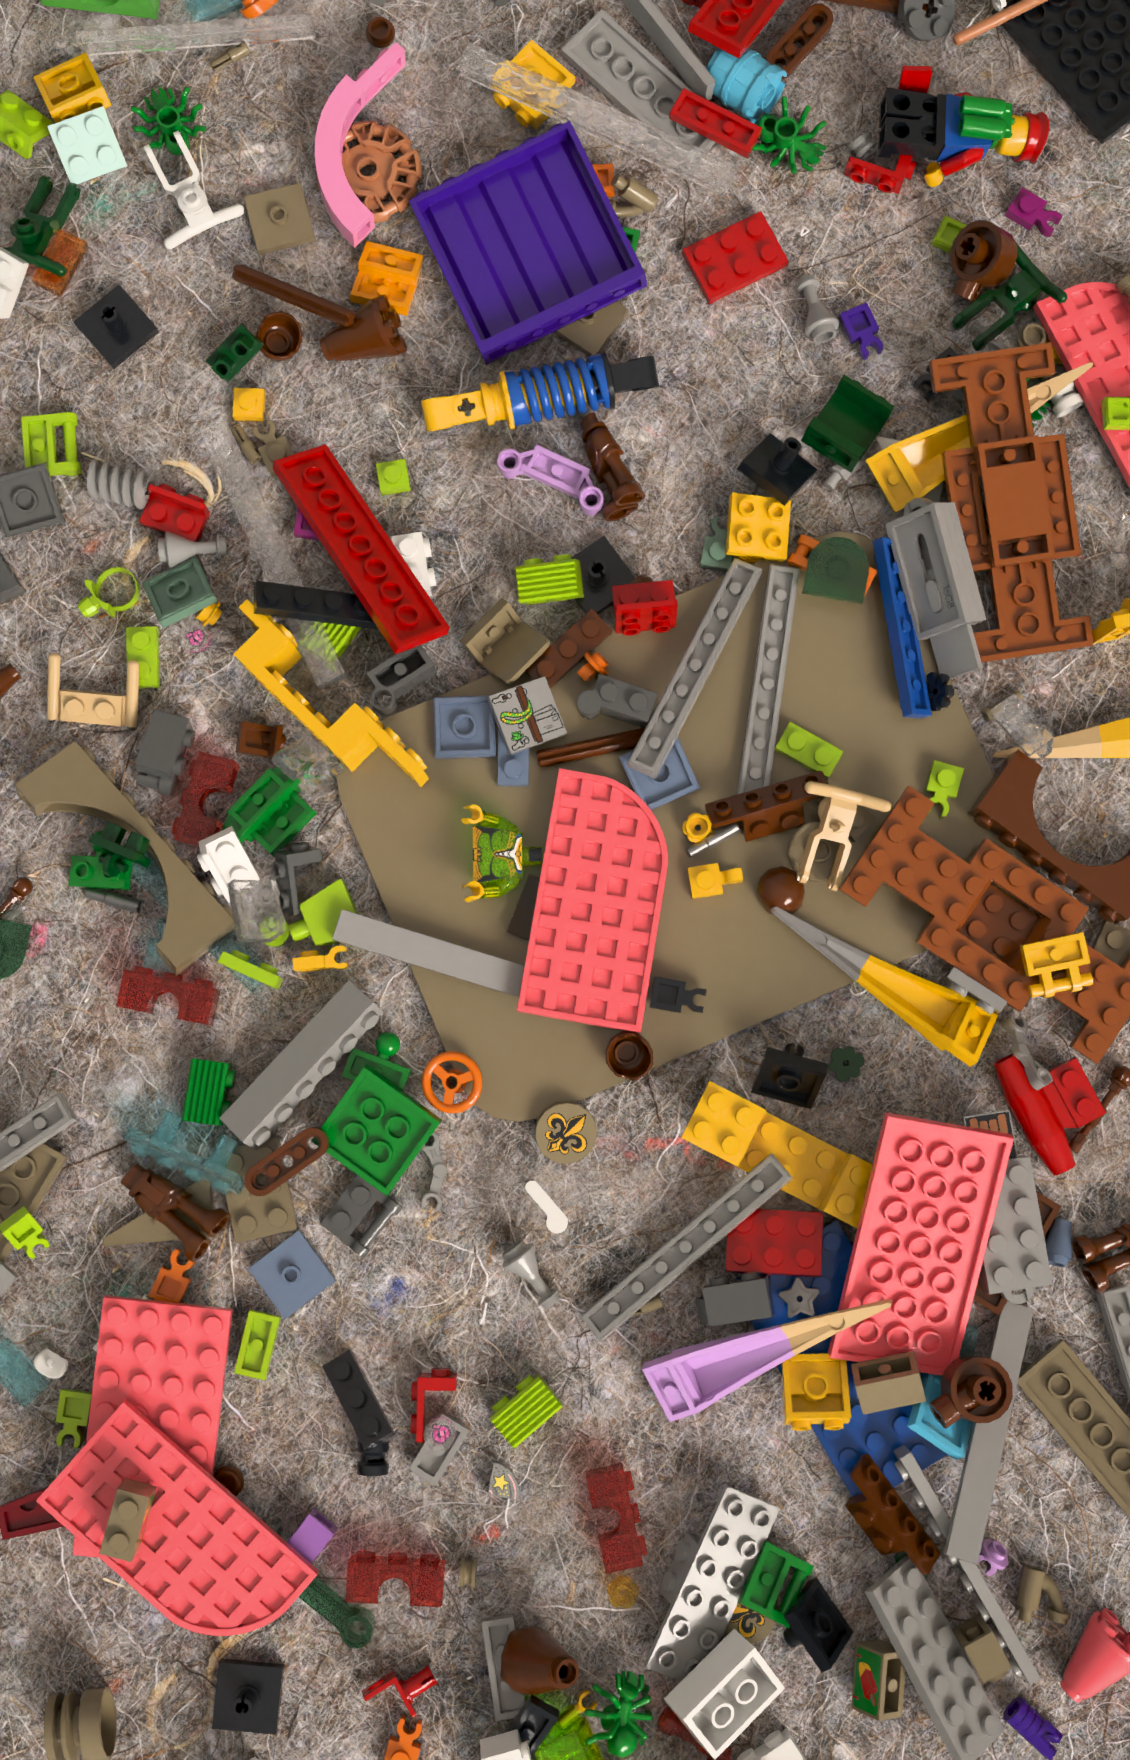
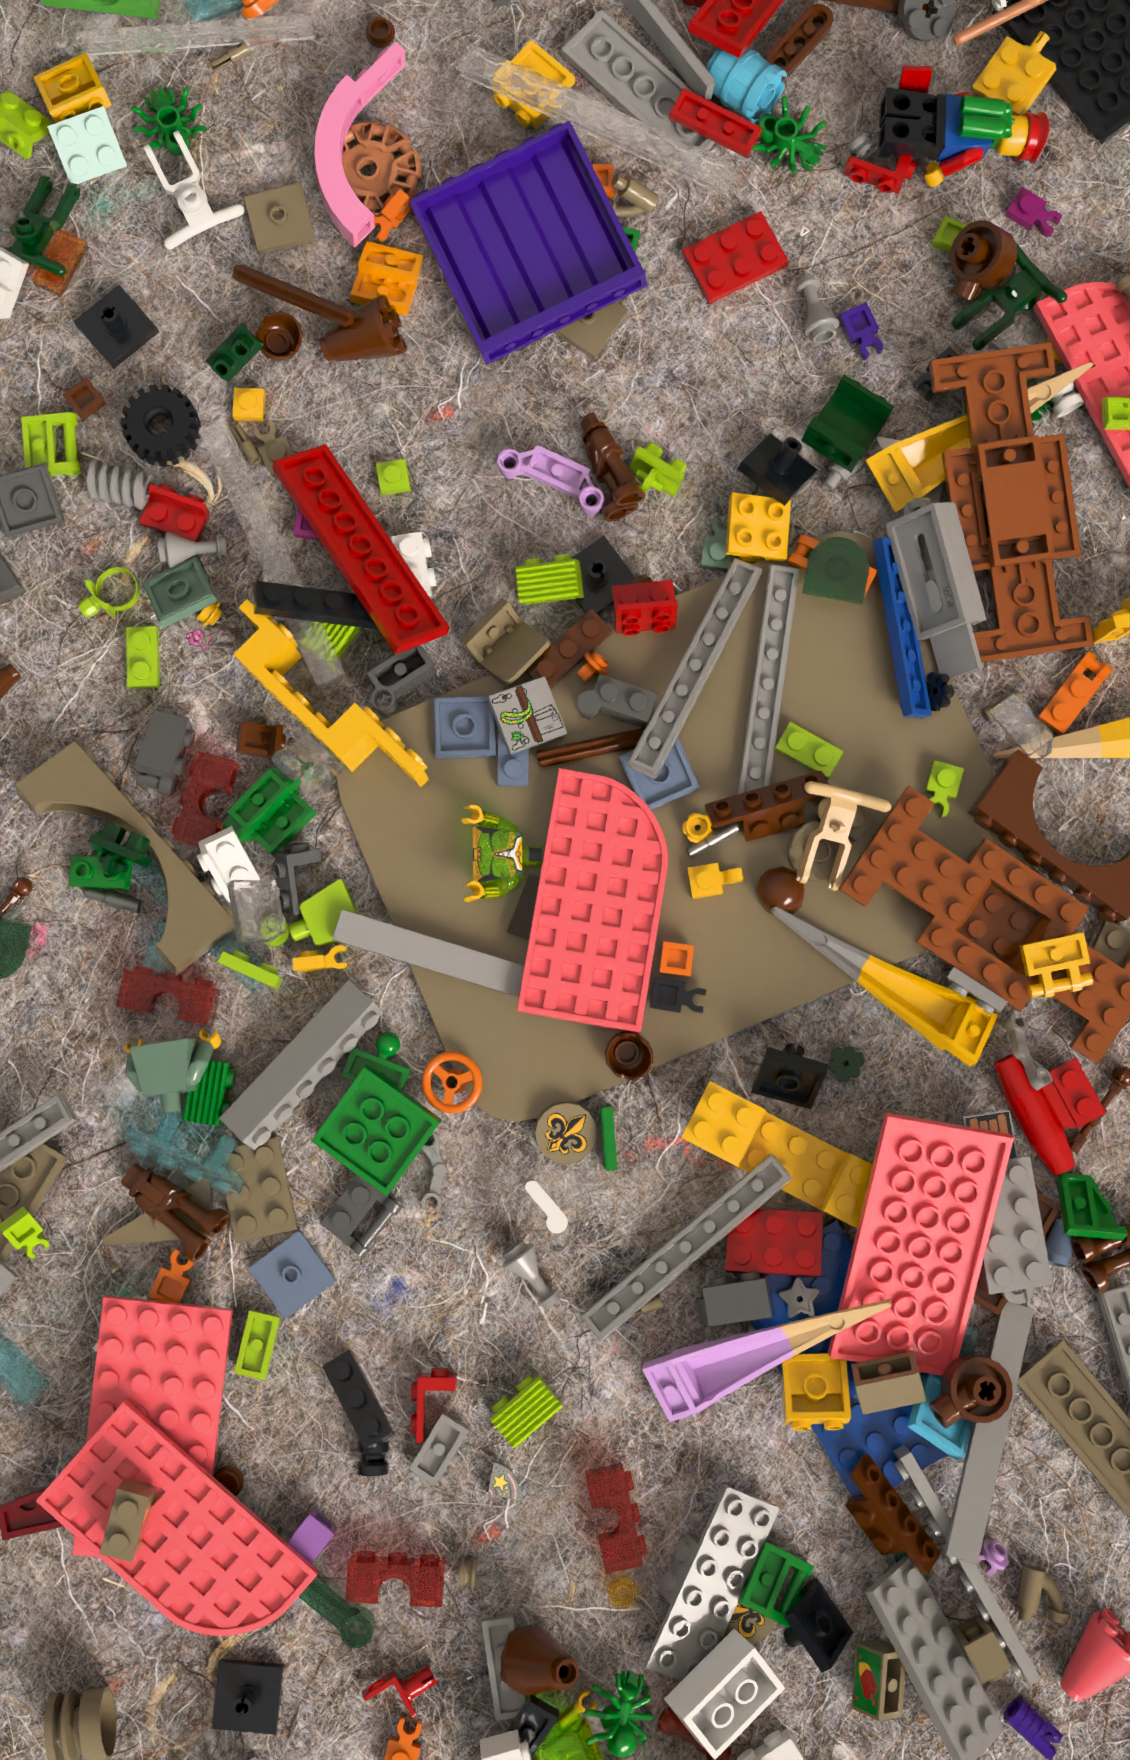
(50, 1364): white piece -> none
(73, 1412): lime plate -> none
(84, 398): none -> reddish brown plate
(89, 705): tan plate -> none
(169, 1067): none -> sand green torso
(170, 444): none -> black tyre
(273, 1164): reddish brown plate -> none
(390, 214): none -> orange plate
(439, 1434): clear tile -> none
(537, 391): piece -> none
(608, 1138): none -> green tile
(656, 472): none -> lime hips
(676, 959): none -> orange plate
(1016, 73): none -> yellow plate
(1031, 335): dark tan plate -> none
(1074, 694): none -> orange plate
(1085, 1209): none -> green wing

